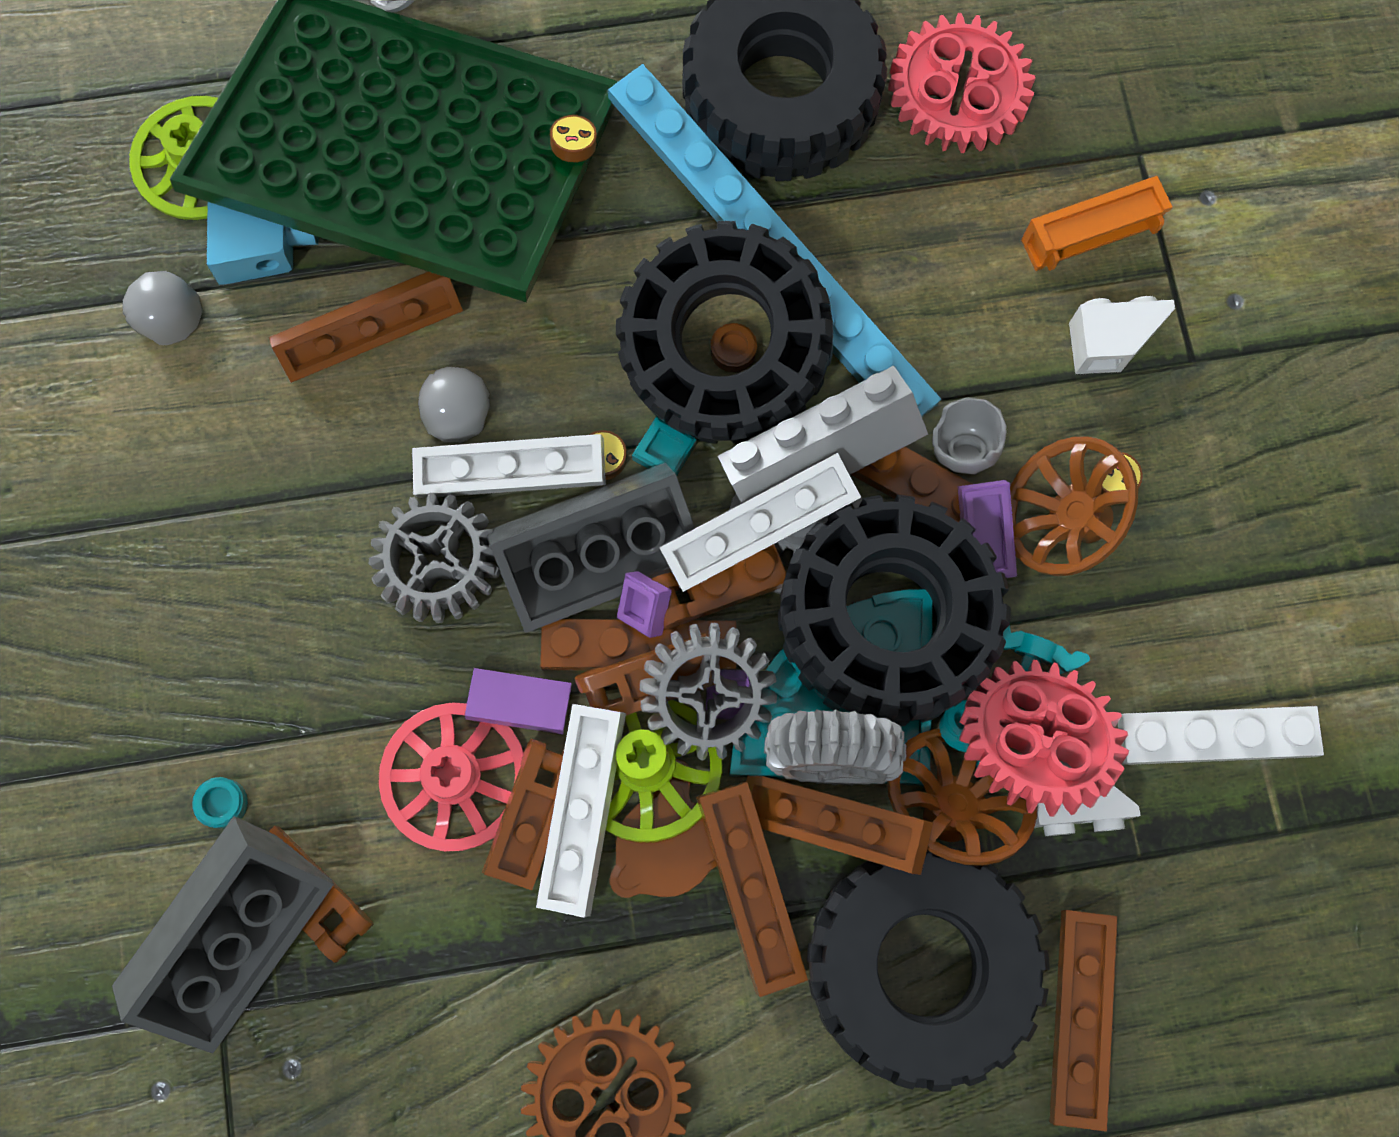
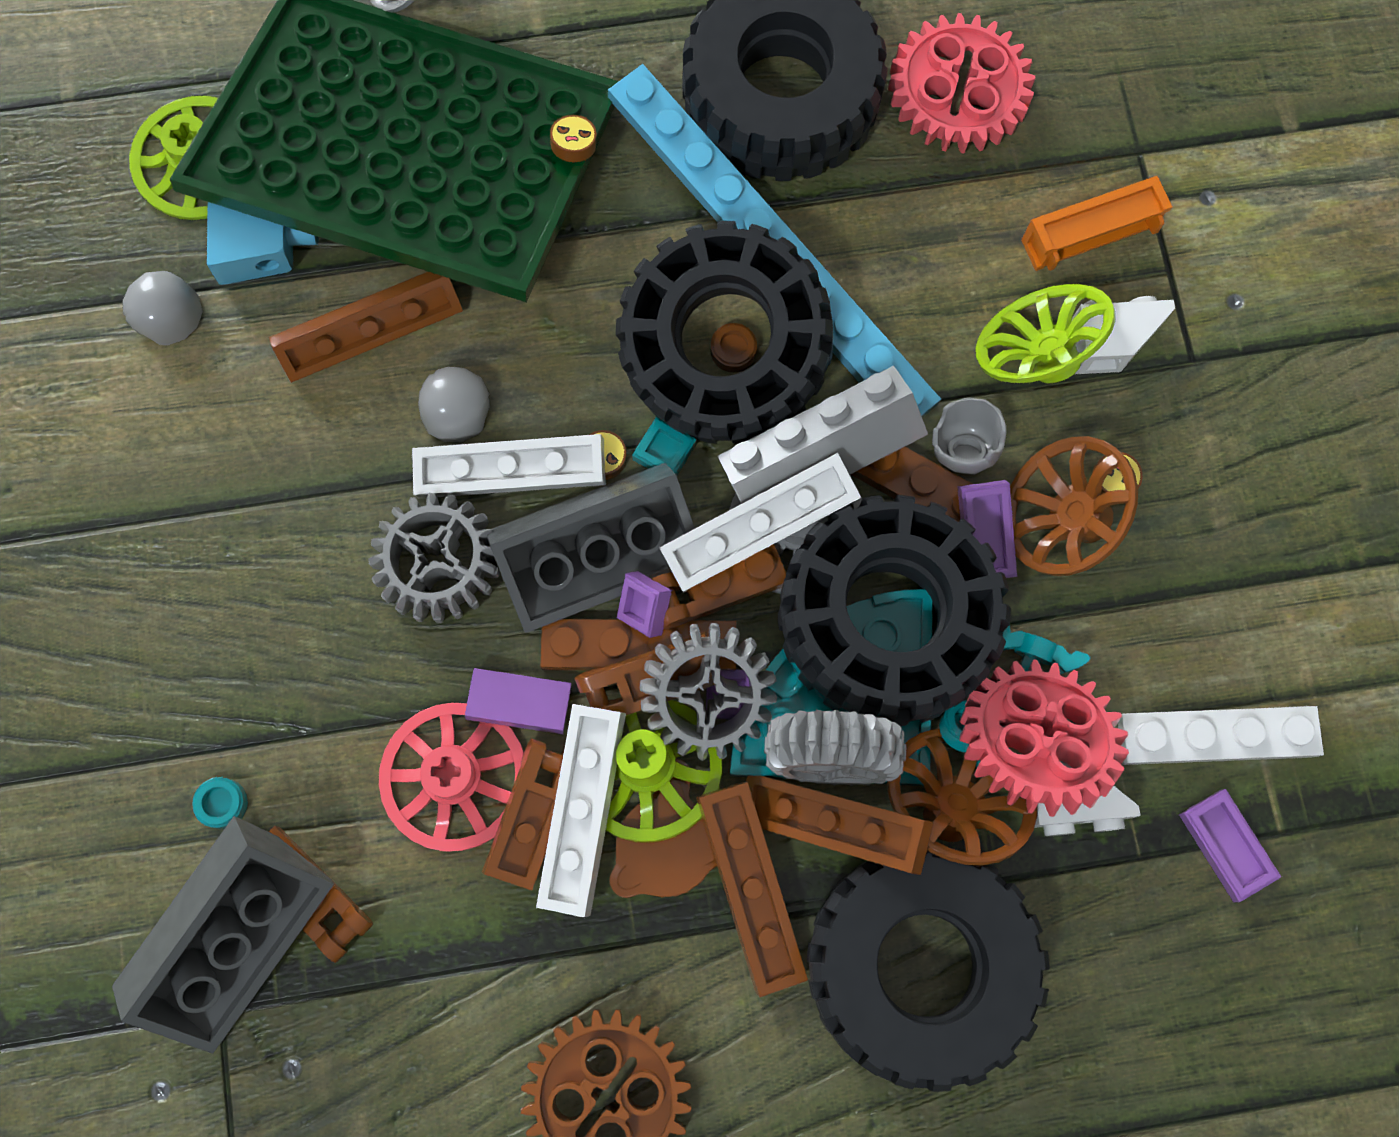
(1053, 347): none -> lime wheel
(1083, 1020): dark orange plate -> none
(1230, 845): none -> medium lavender tile

